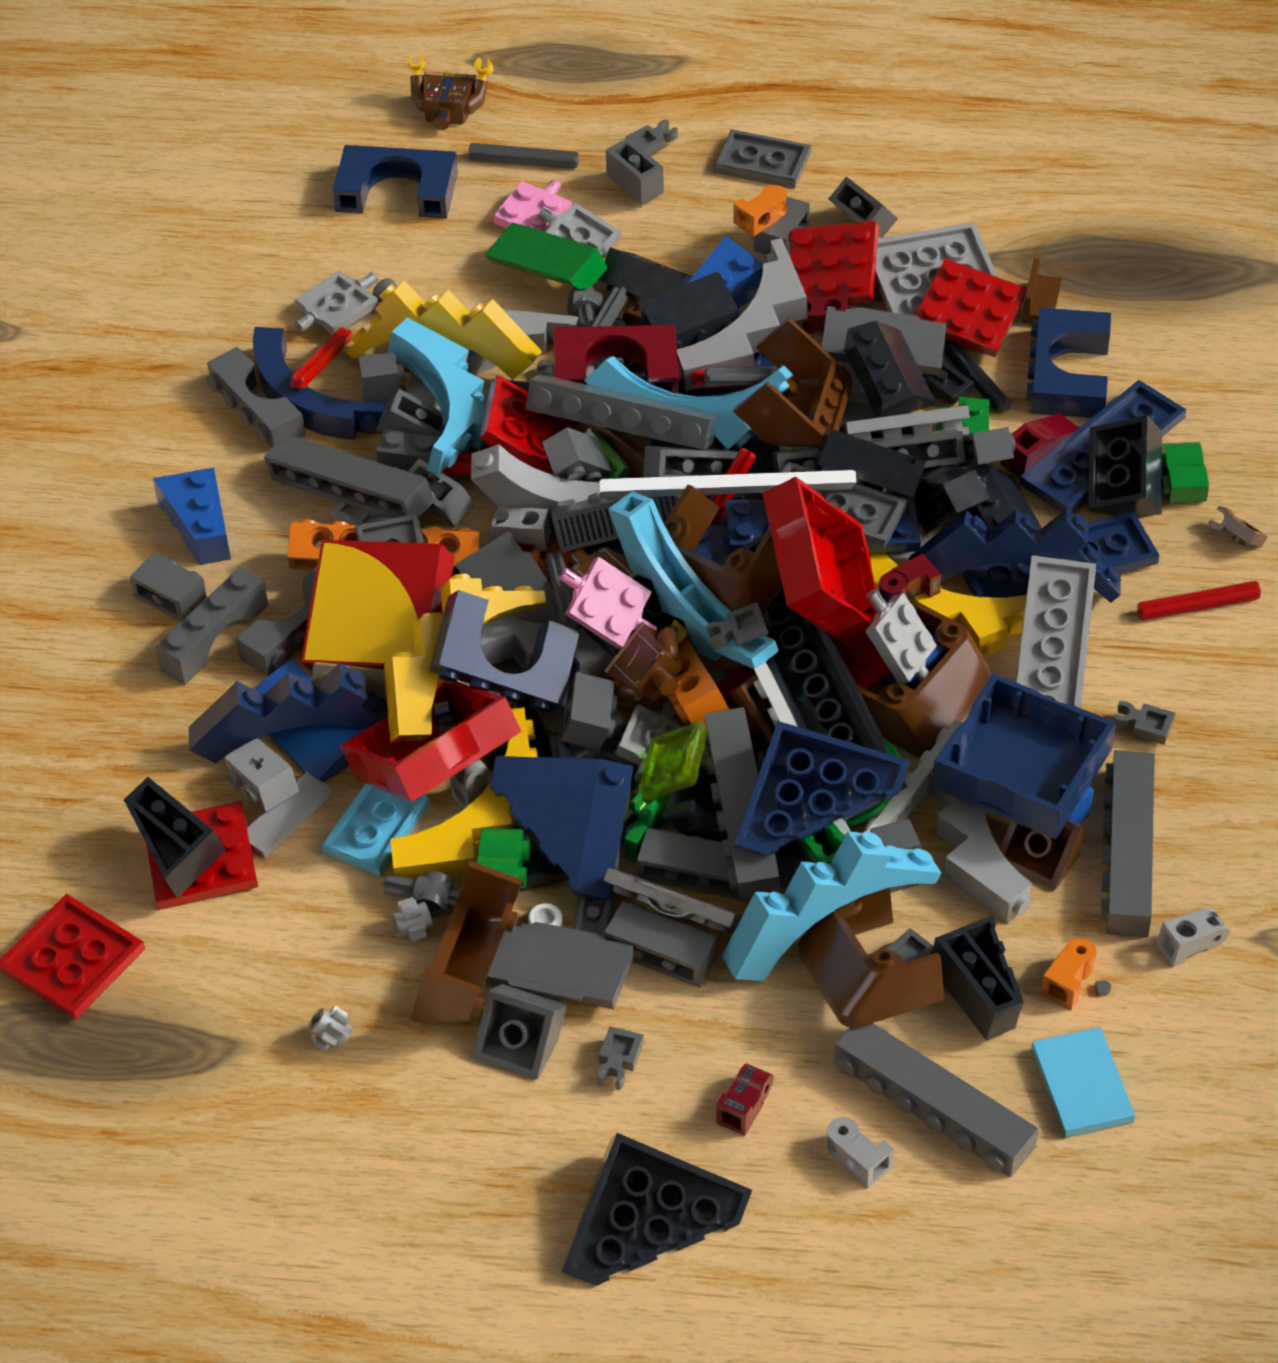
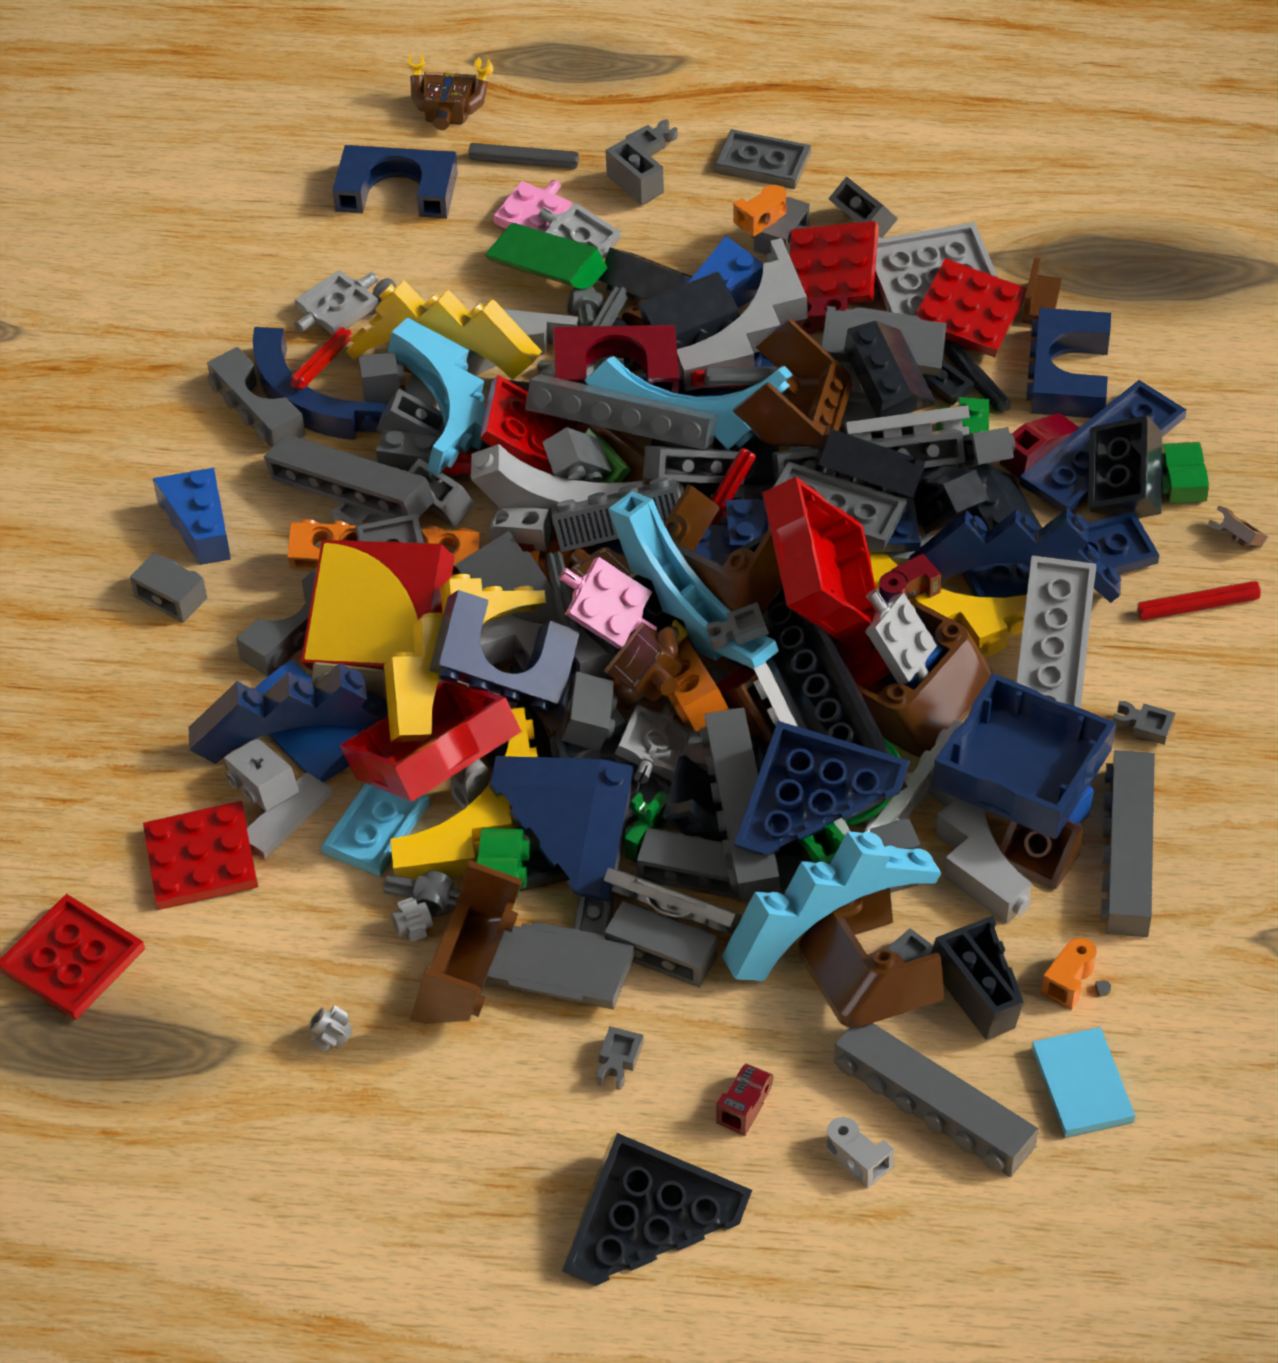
(174, 835): black wedge -> none
(187, 646): dark grey arch -> none
(445, 715): black bar -> none
(518, 1030): dark grey slope -> none
(546, 914): white tile -> none
(673, 761): clear neon green plate -> none
(722, 483): white tile -> none
(1191, 935): light grey leg -> none

